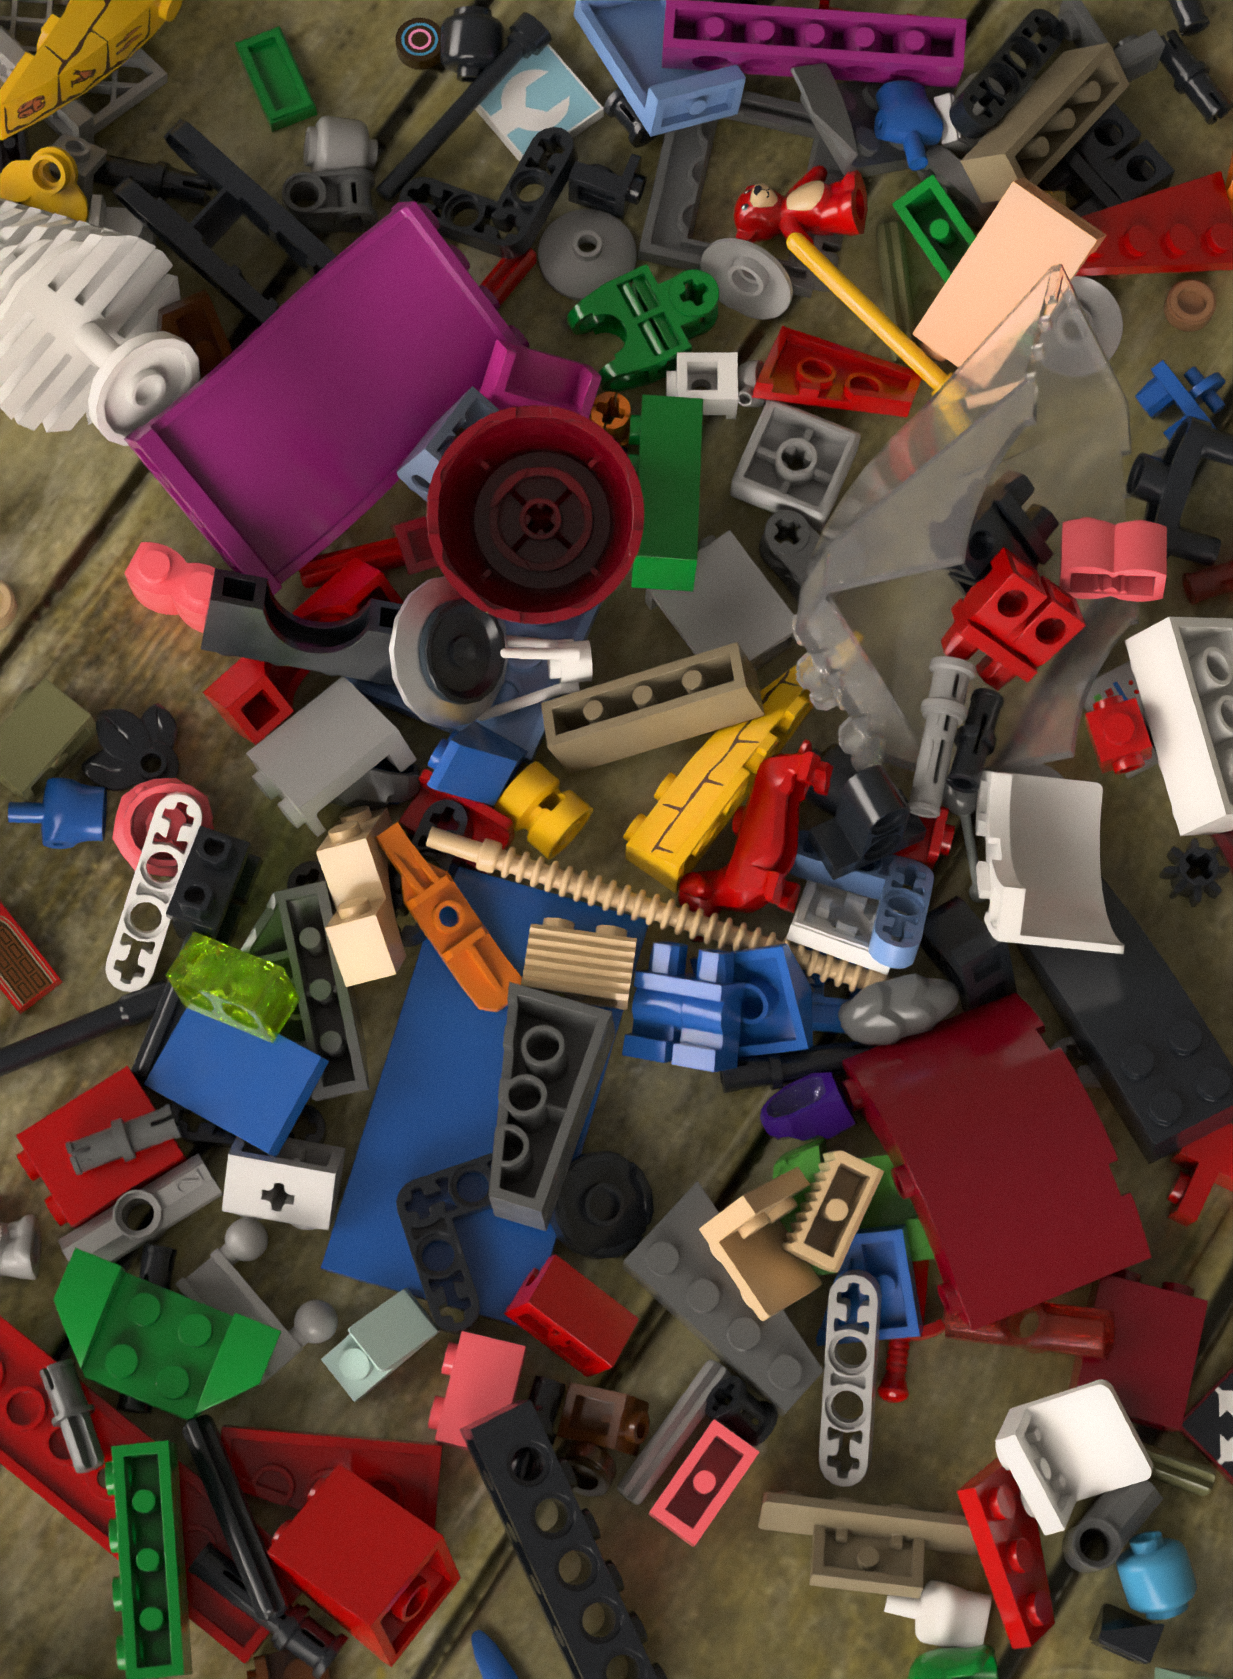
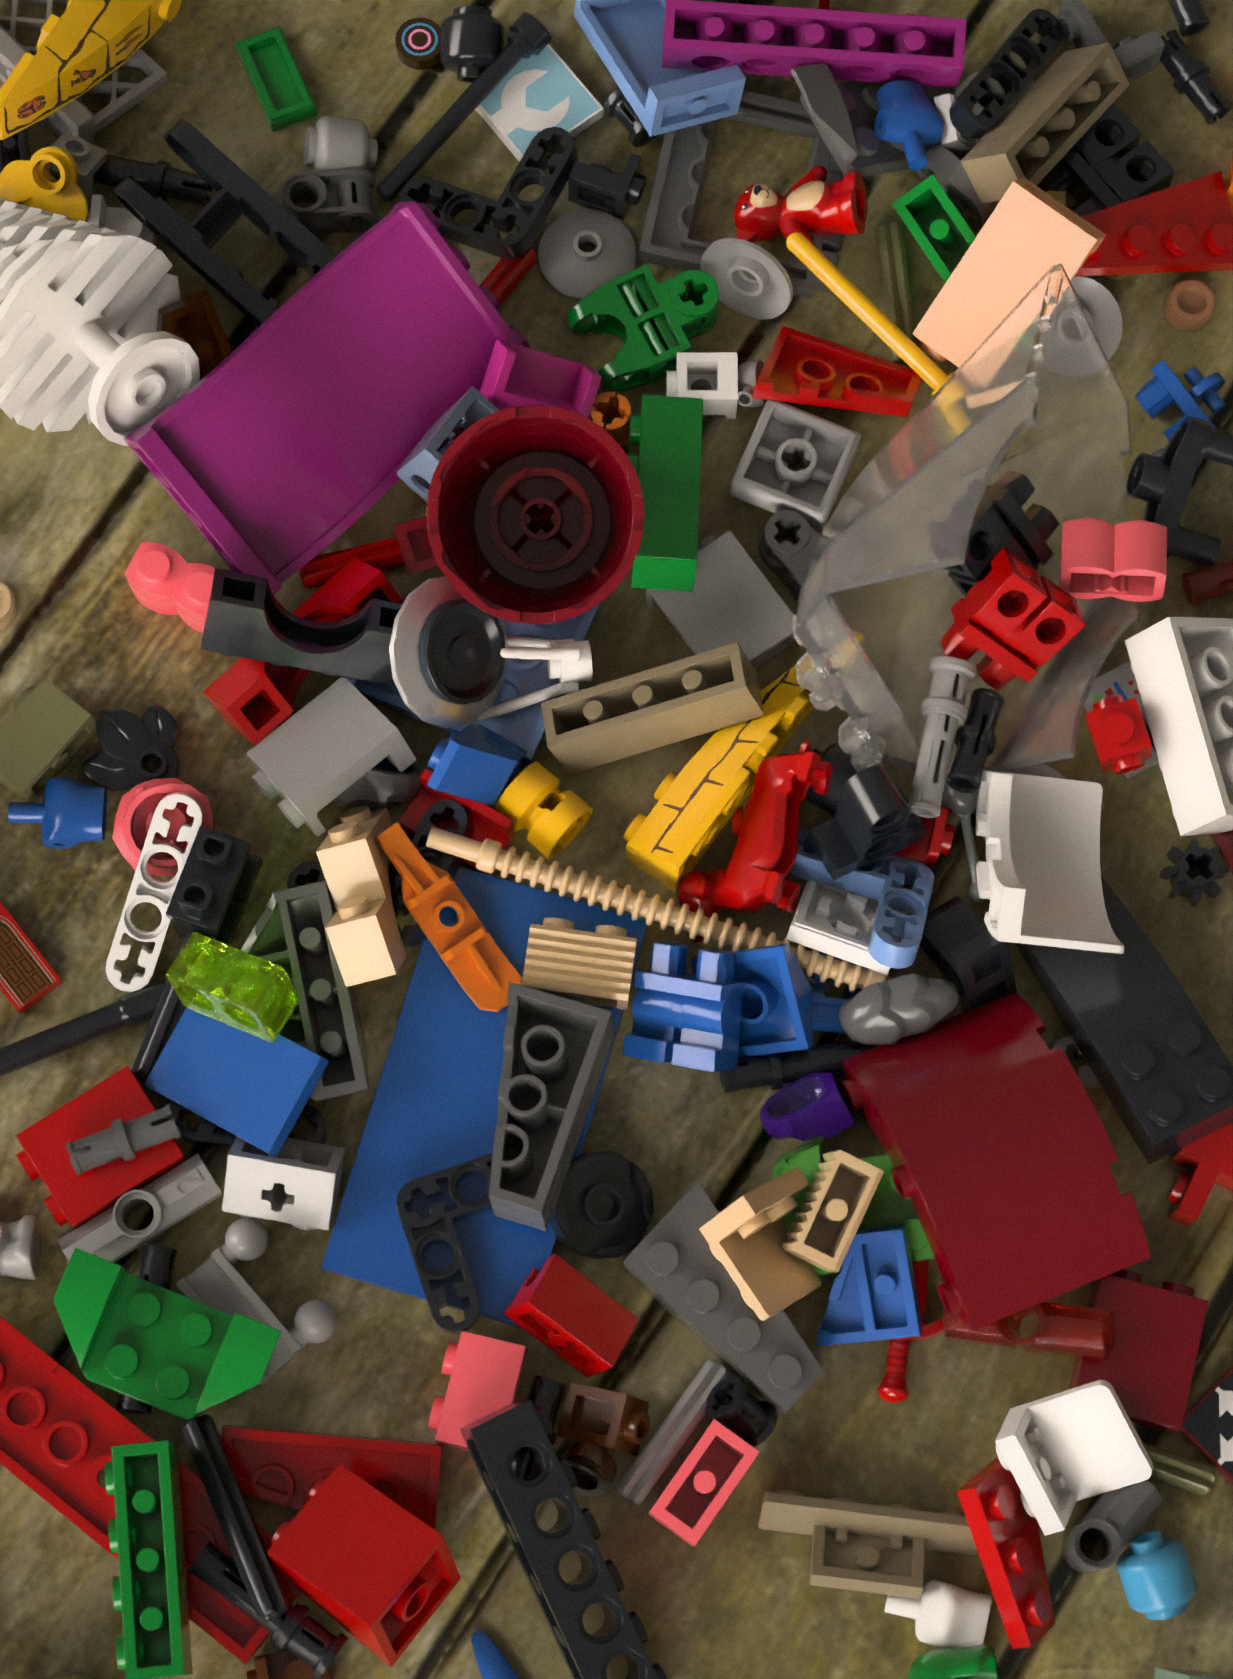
(73, 1415): dark grey axle -> none
(380, 1344): light aqua slope -> none
(846, 1377): light grey beam -> none
(1126, 1634): black slope -> none

